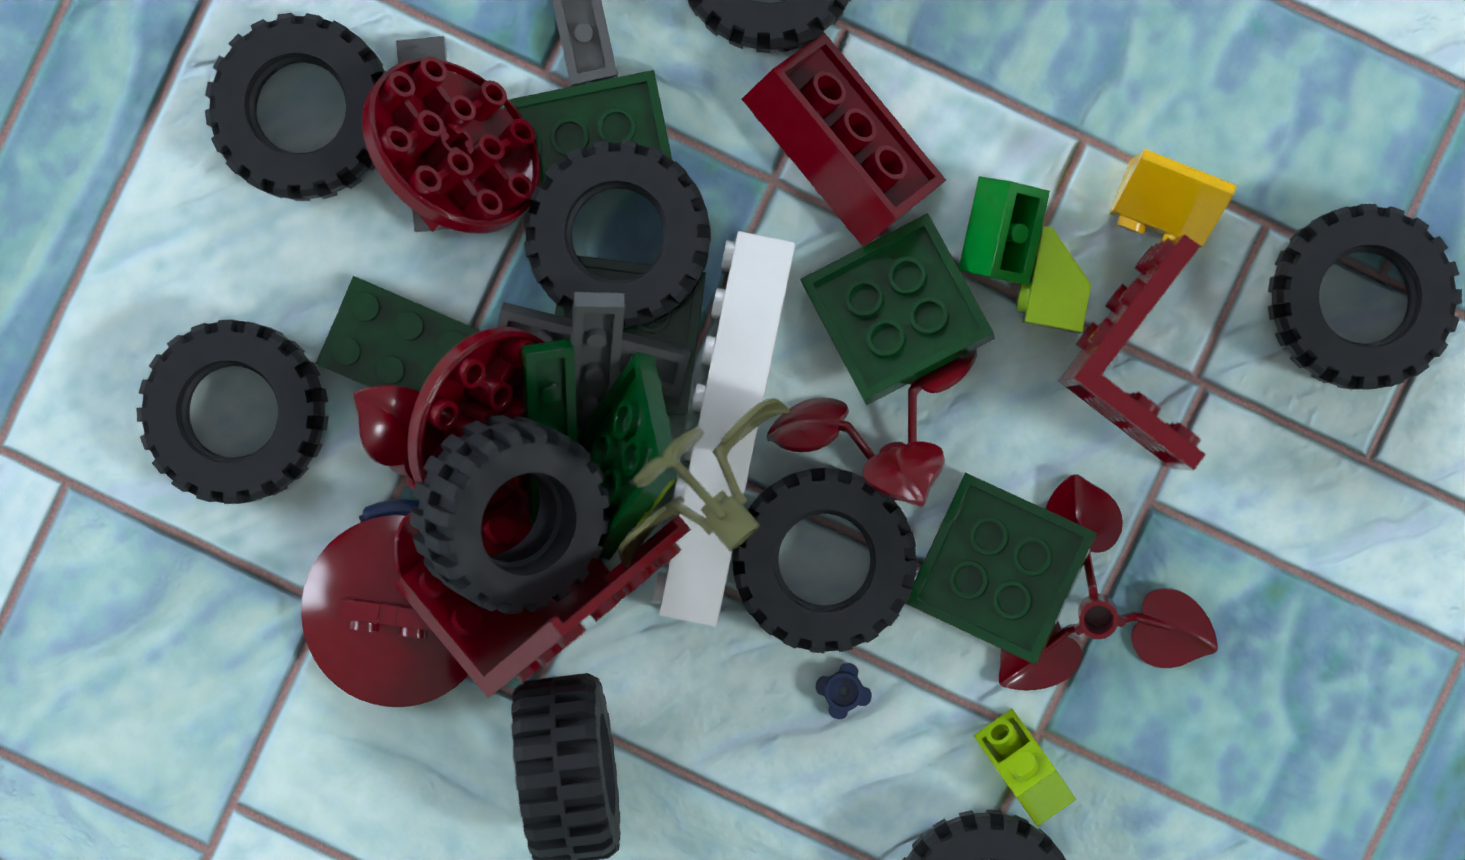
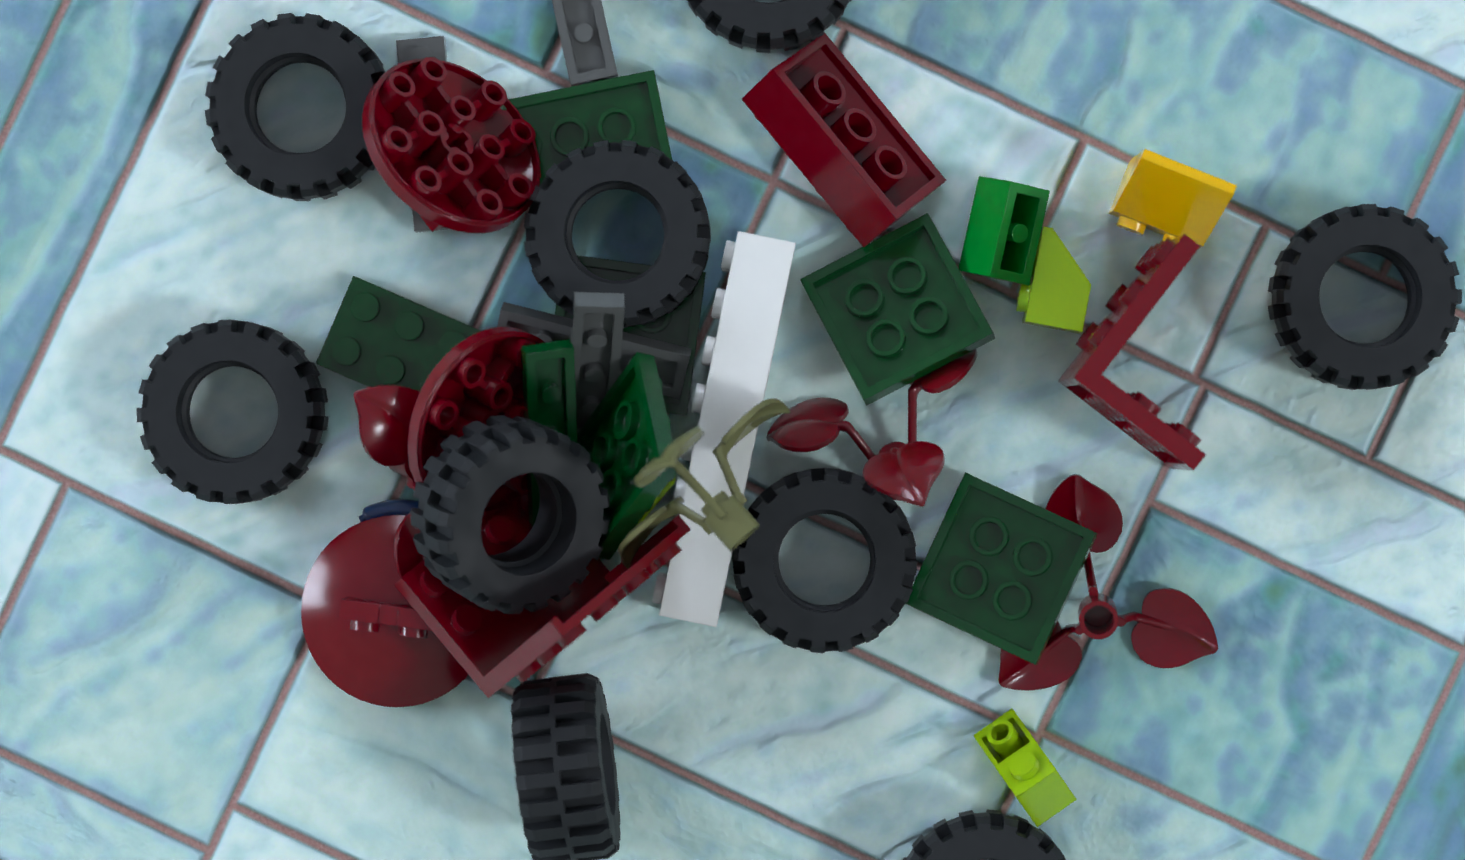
(847, 677): dark blue plate -> none

